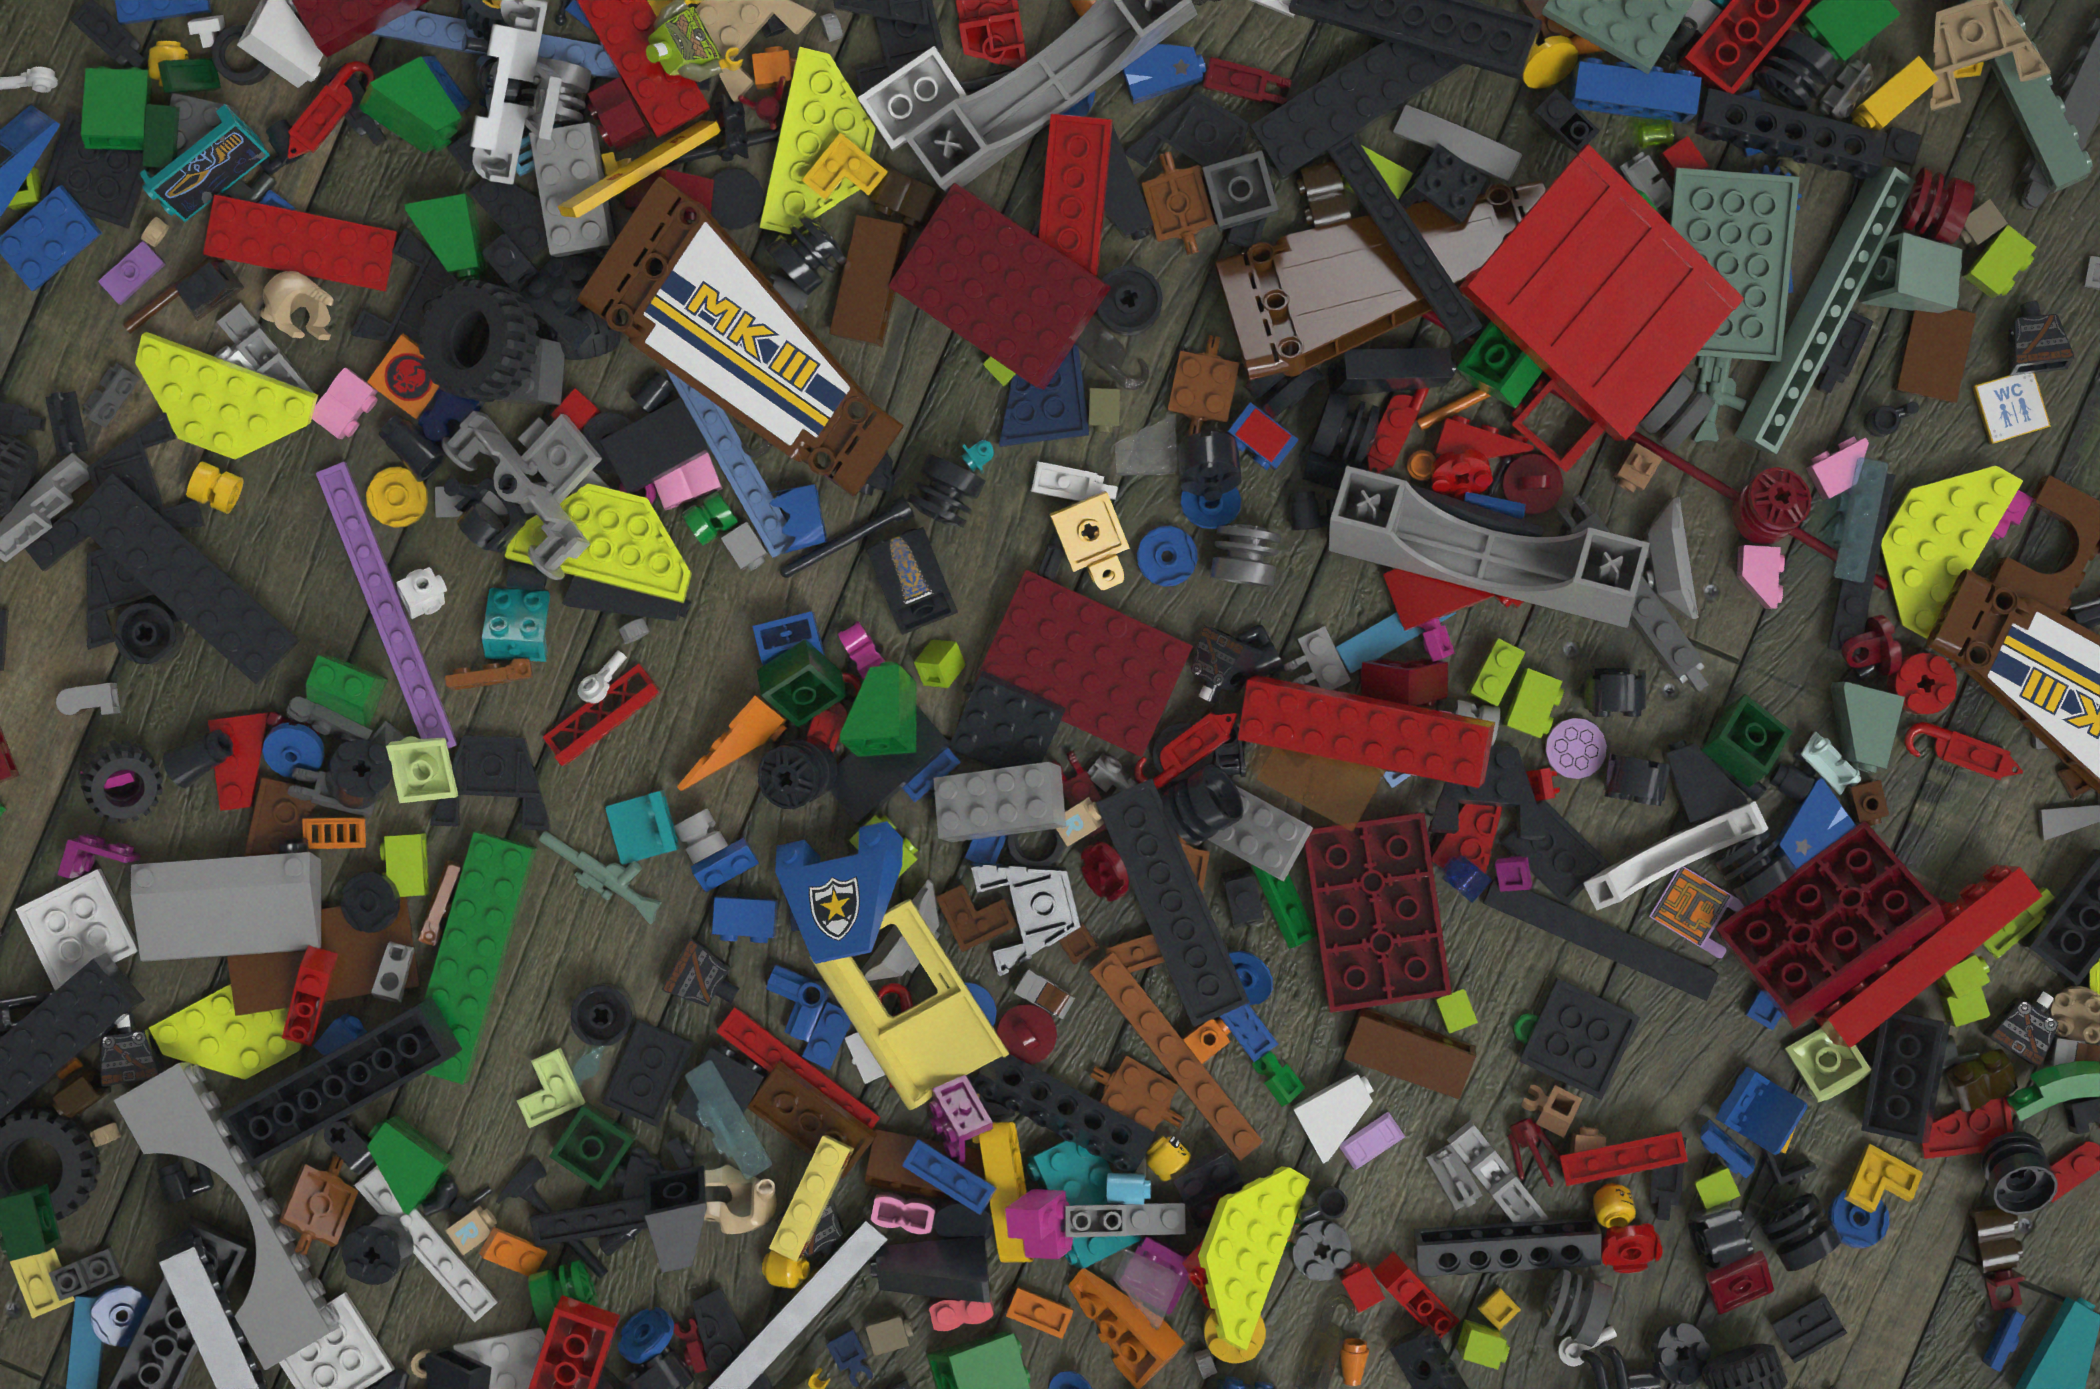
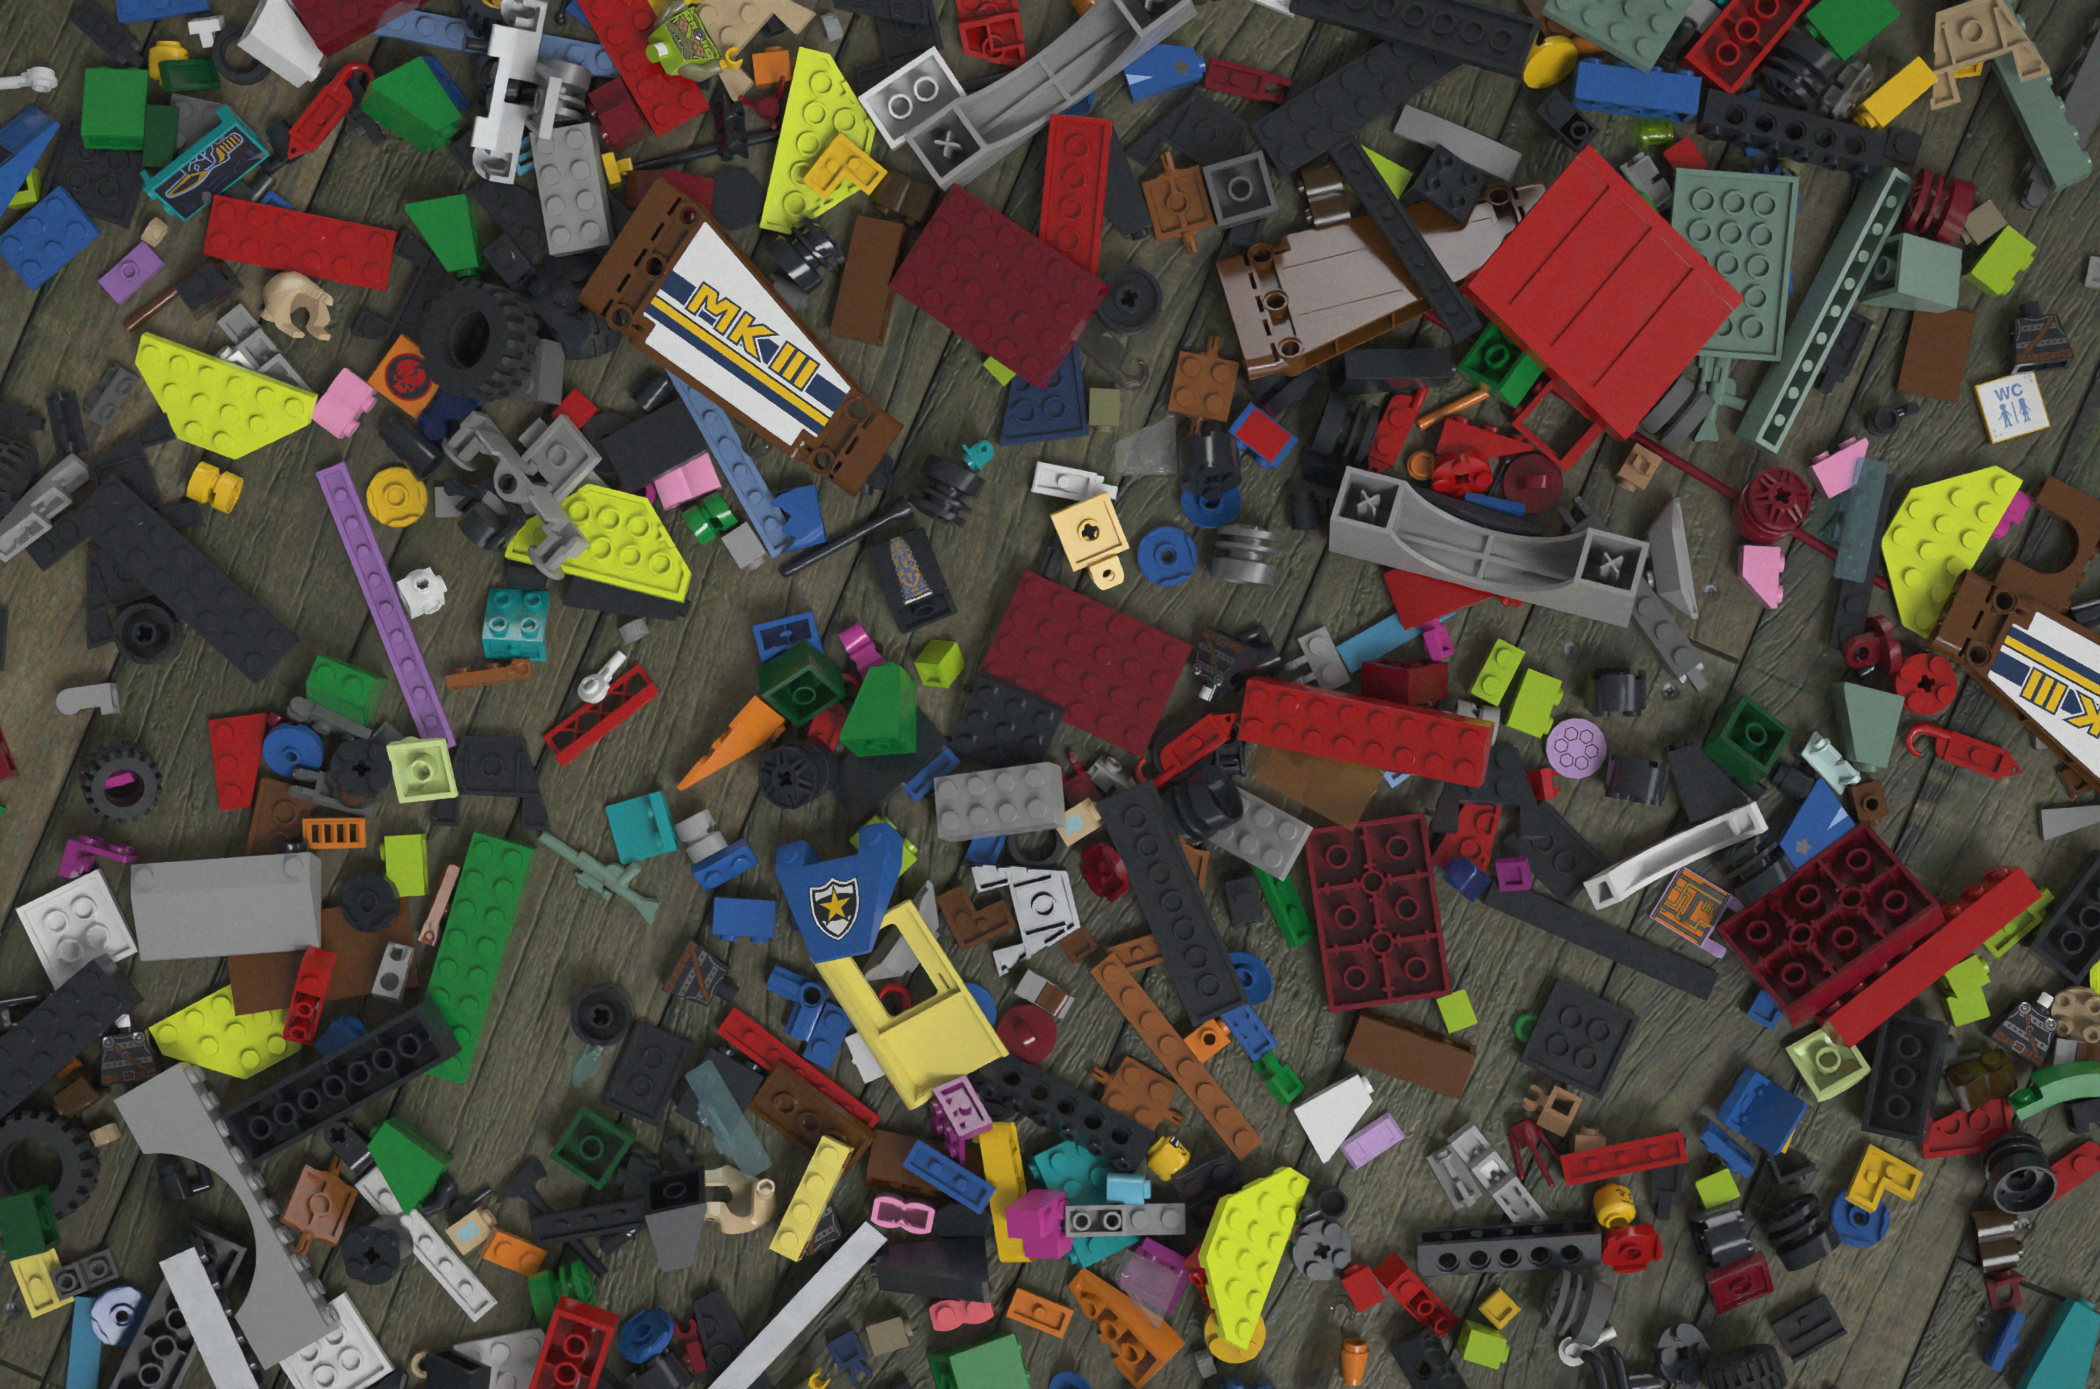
(196, 758): black plant -> none
(559, 1090): yellowish green tile -> none
(639, 169): yellow tile -> none
(784, 1271): yellow head -> none

